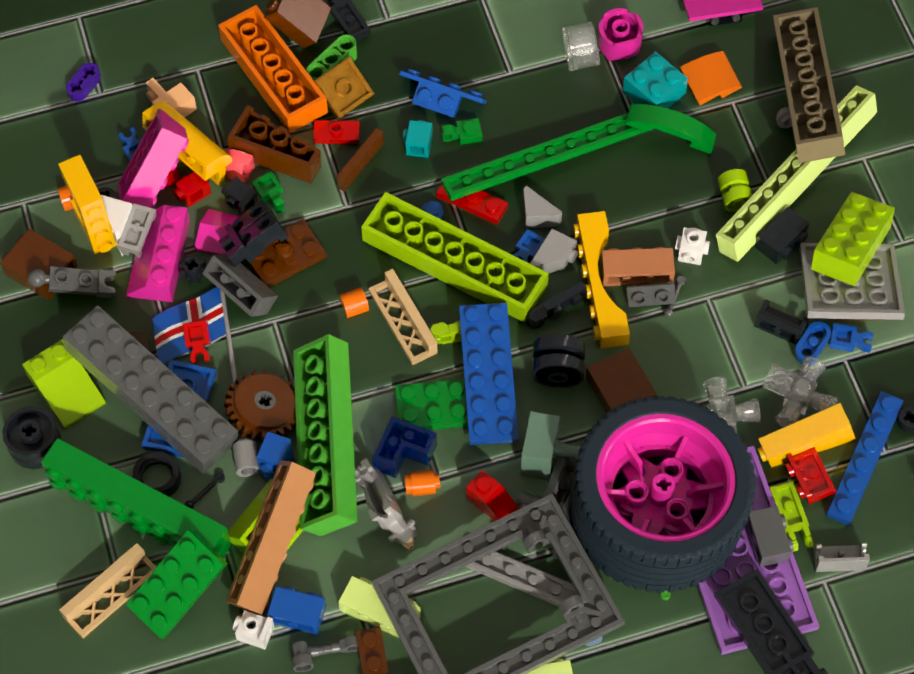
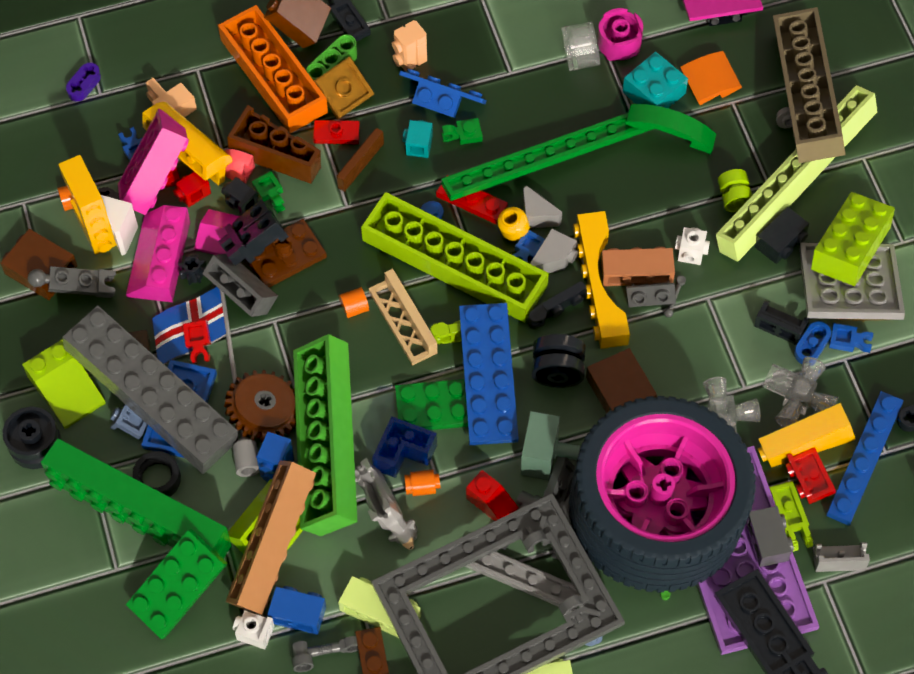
(102, 585): tan fence -> none
(128, 421): none -> sand blue bracket
(136, 230): light grey hinge -> none
(219, 478): black hinge -> none
(410, 46): none -> light nougat brick
(513, 223): none -> yellow head

